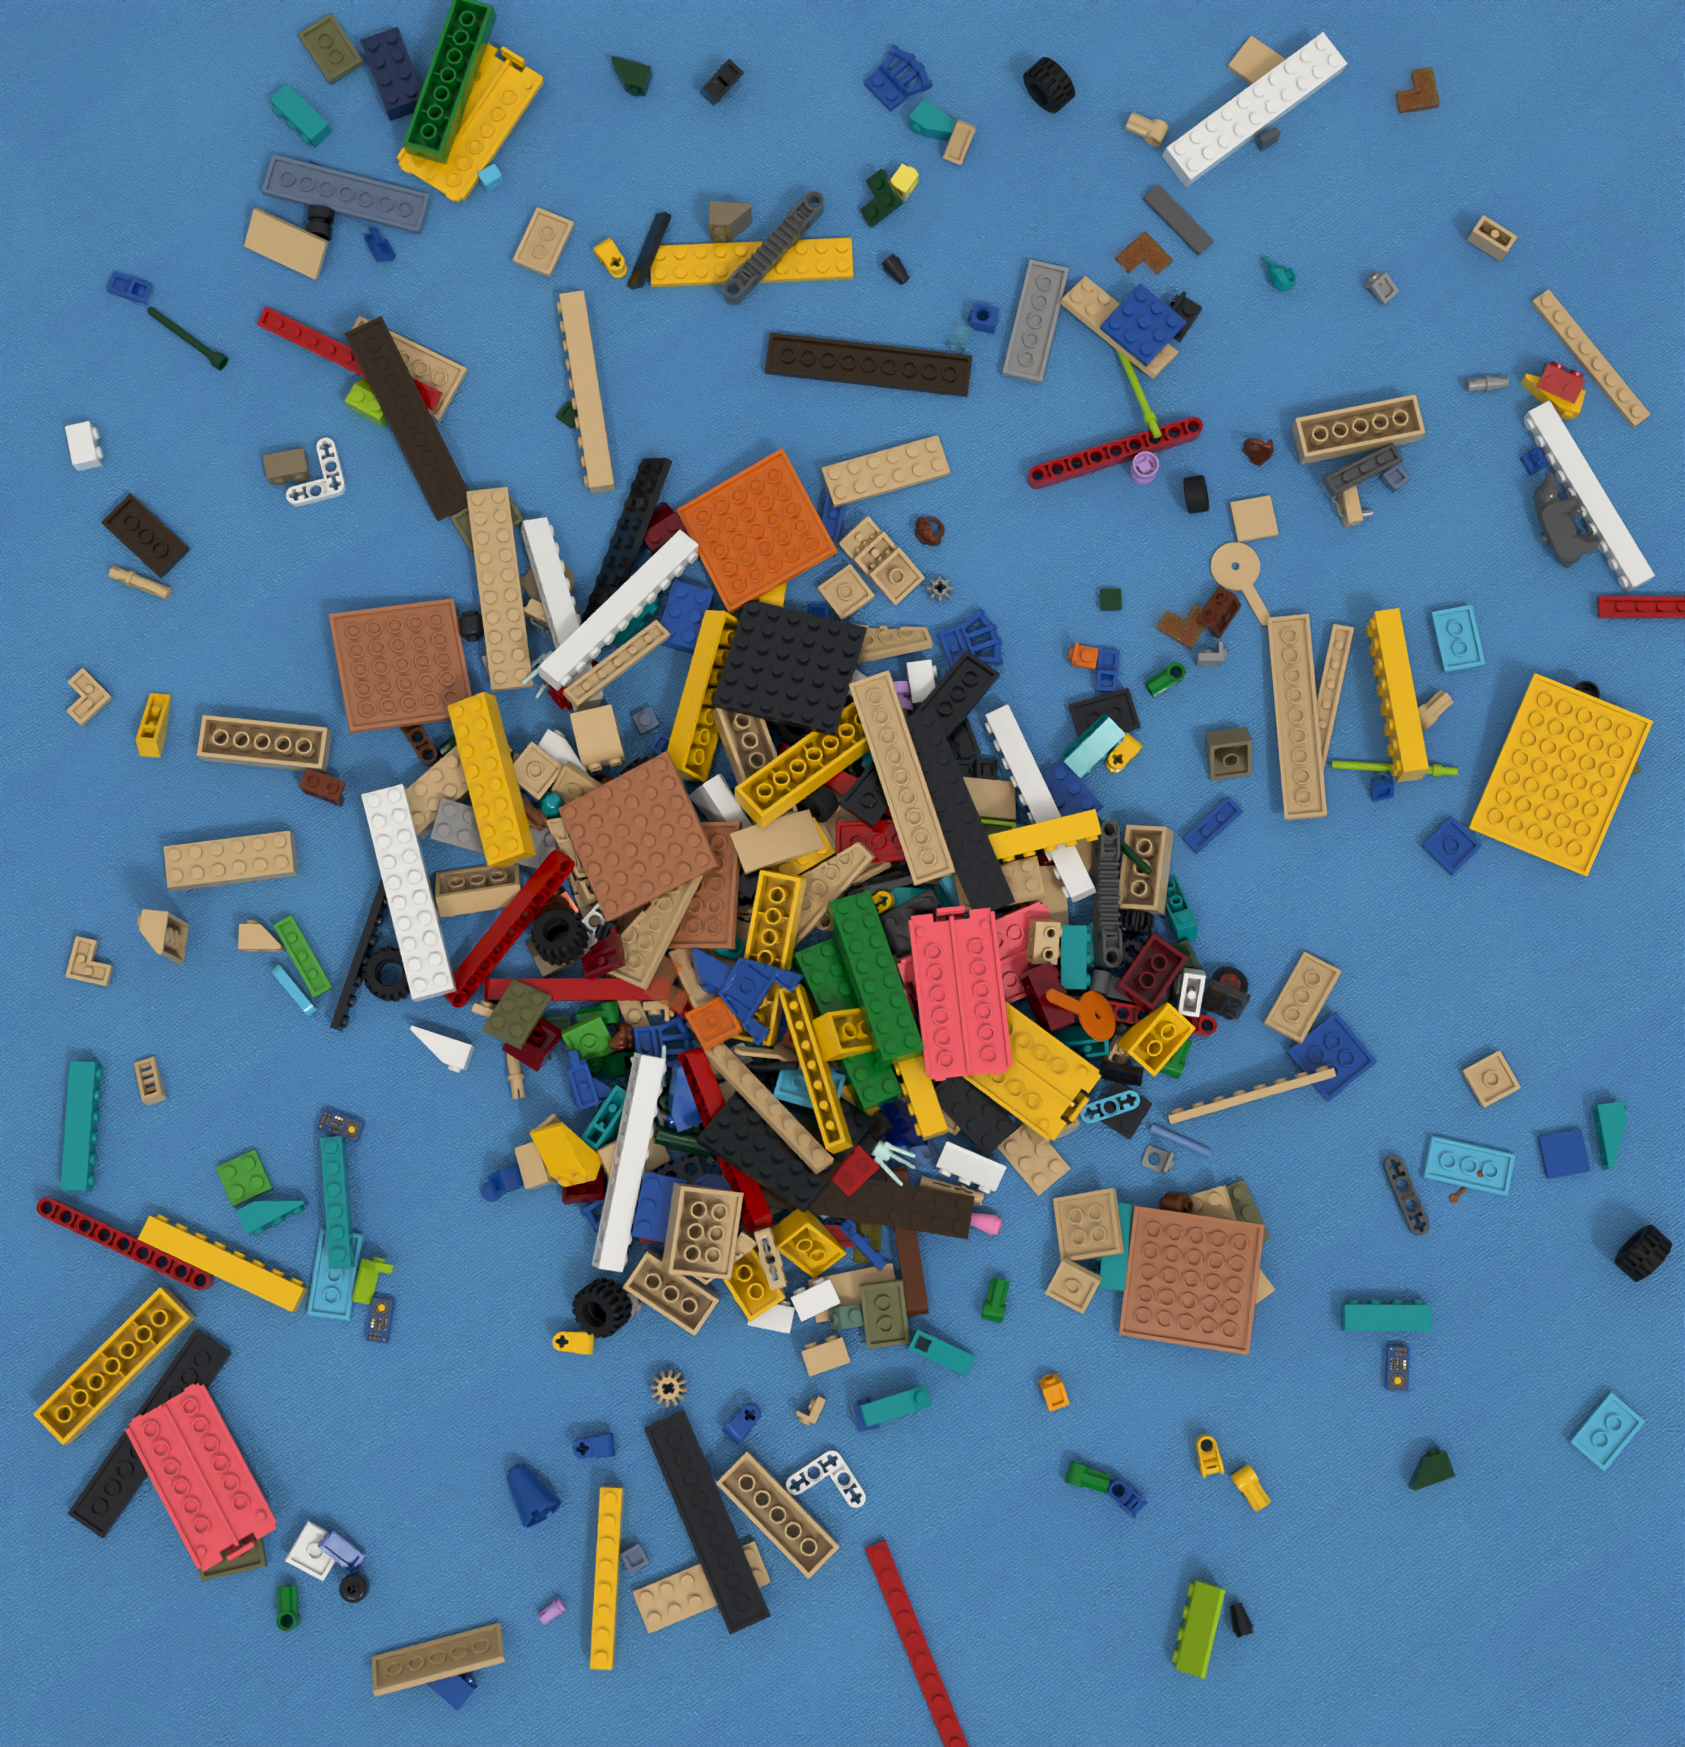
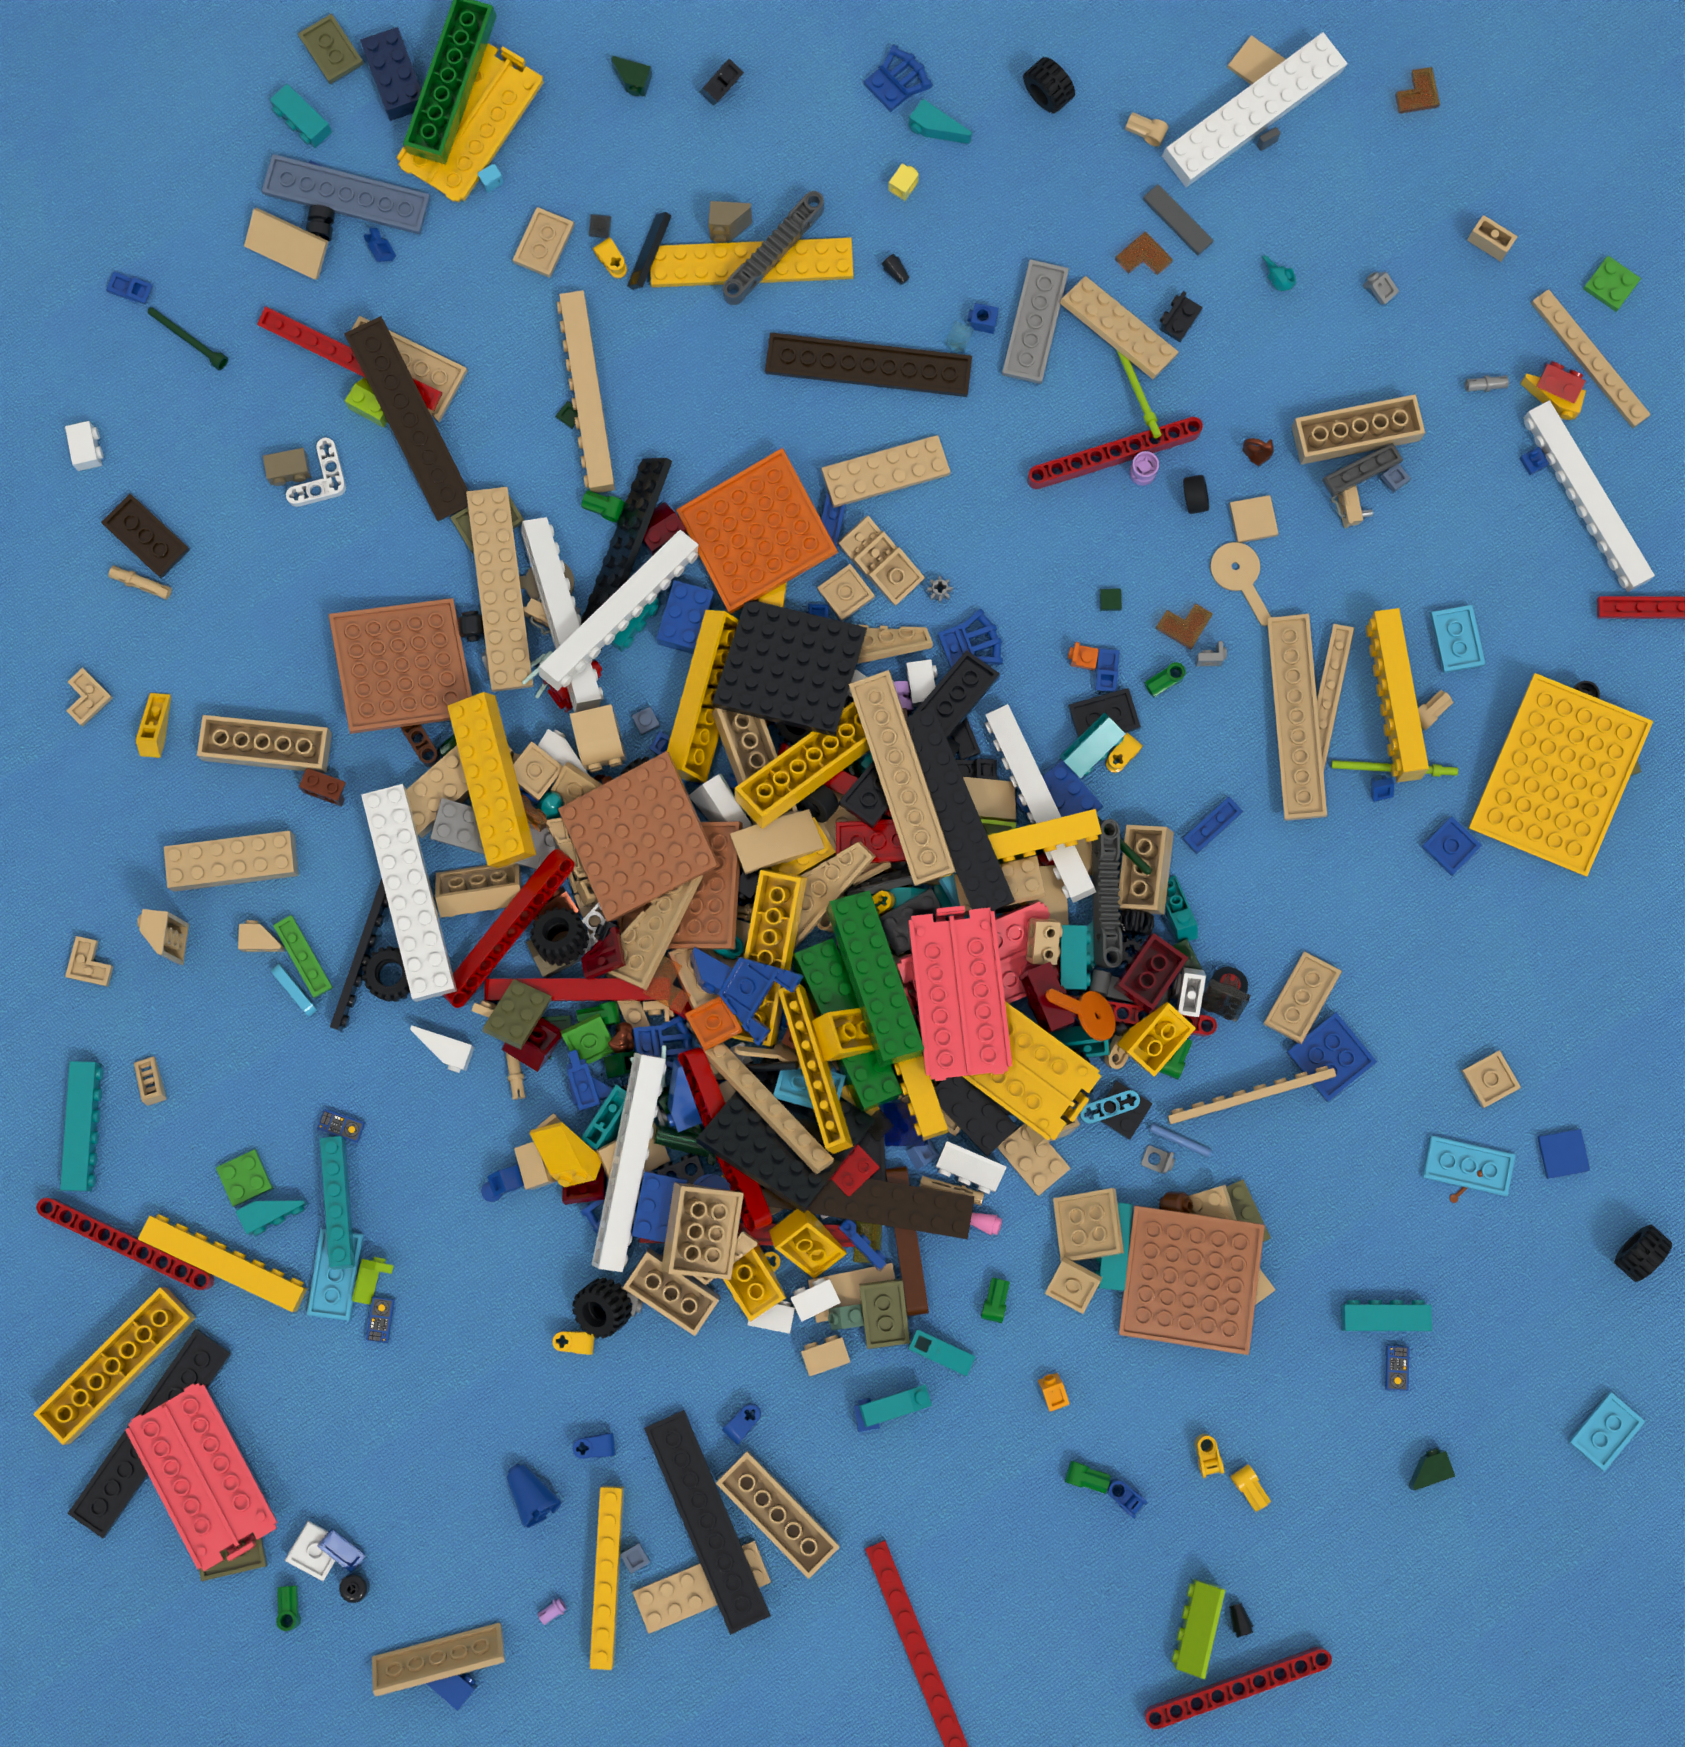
(596, 1066): dark green plate -> none
(600, 226): none -> clear smoke plate
(608, 507): none -> green piece
(616, 664): tan plate -> none
(667, 1380): tan gear -> none
(775, 1278): tan piece -> none
(815, 1408): tan bracket -> none
(833, 1471): white beam -> none
(884, 1151): light aqua plant -> none
(885, 199): dark green plate -> none
(925, 533): copper piece -> none
(959, 142): tan tile -> none
(1121, 1073): black tile -> none
(1143, 325): blue plate -> none
(1219, 611): copper bracket -> none
(1228, 753): dark tan slope -> none
(1248, 1689): none -> red beam
(1402, 1197): dark grey beam -> none
(1558, 525): dark grey animal -> none
(1610, 1127): teal slope -> none
(1612, 283): none -> bright green plate

